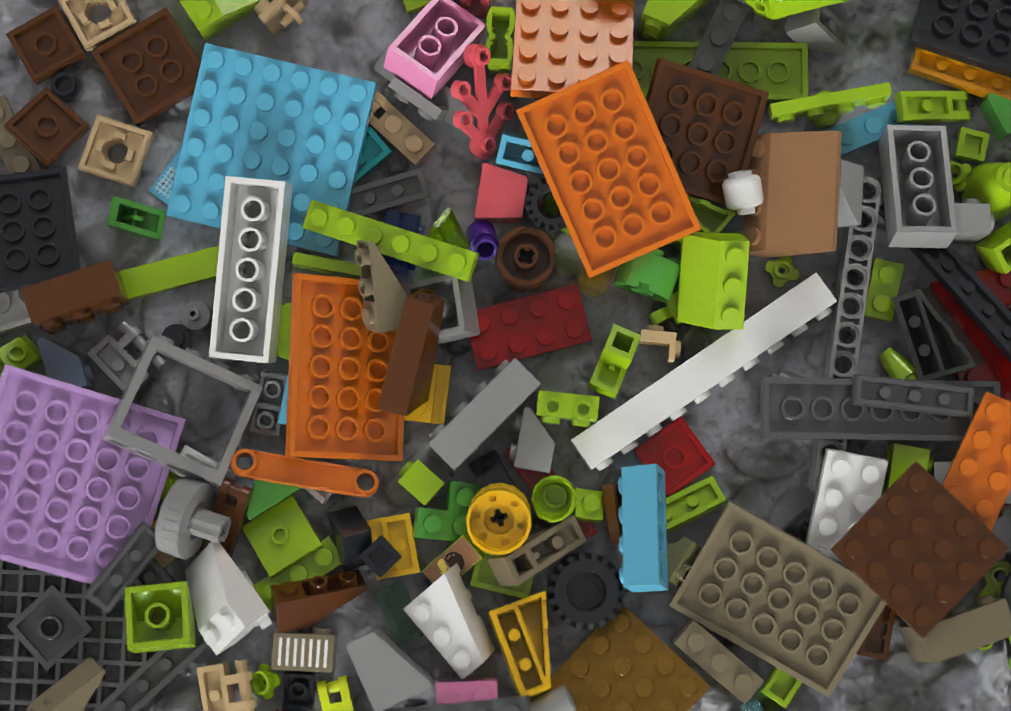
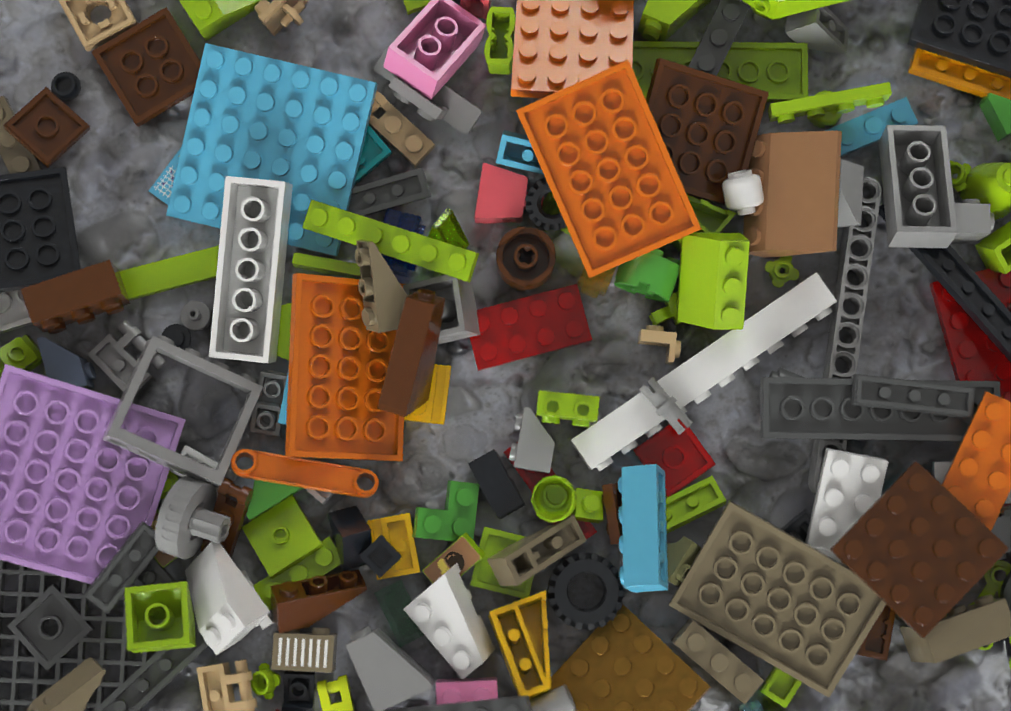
(46, 45): reddish brown plate -> none
(102, 137): tan piece -> none
(135, 219): bright green slope -> none
(420, 481): lime brick -> none
(482, 138): coral plant -> none
(482, 239): dark purple brick -> none
(484, 414): light grey brick -> none
(488, 532): yellow wheel -> none
(614, 361): lime brick -> none
(666, 406): none -> light grey pin
(882, 287): lime plate -> none
(897, 365): lime cone -> none
(900, 458): lime slope -> none
(931, 106): lime plate -> none
(934, 336): pearl dark grey wedge -> none
(971, 145): lime plate -> none

